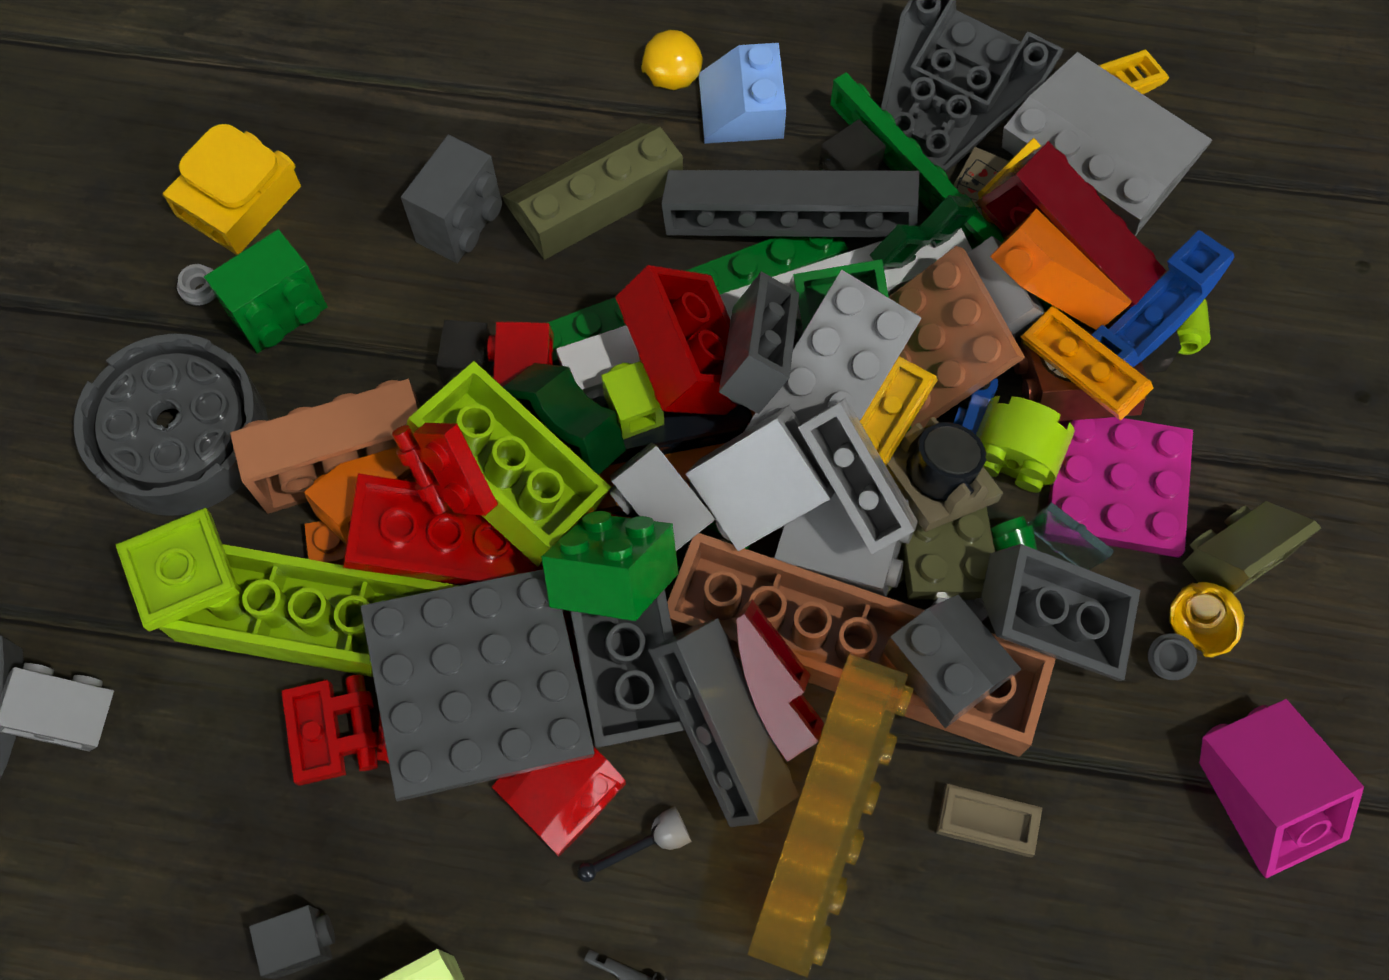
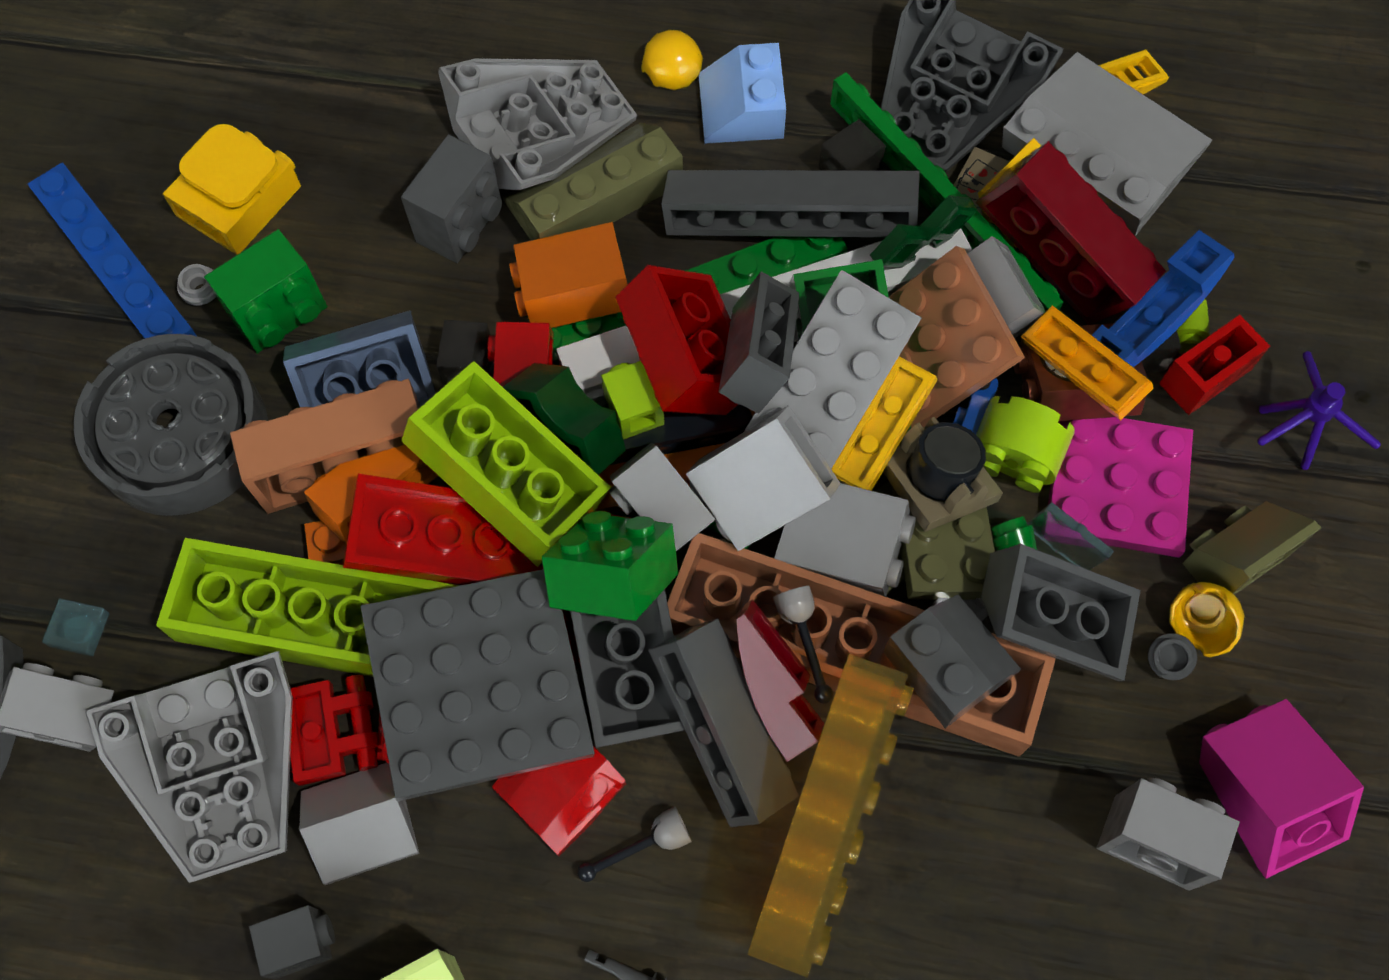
(75, 627): none -> clear light blue plate
(108, 254): none -> blue plate
(177, 569): lime tile -> none
(206, 763): none -> light grey wedge
(355, 824): none -> light grey slope
(359, 361): none -> sand blue slope
(444, 469): red plate -> none
(533, 113): none -> light grey wedge
(569, 276): none -> orange brick
(796, 608): none -> hinge
(858, 476): light grey brick -> none
(989, 820): dark tan tile -> none
(1058, 272): orange slope -> none
(1169, 833): none -> light grey brick
(1214, 364): none -> red brick
(1319, 408): none -> dark purple plant

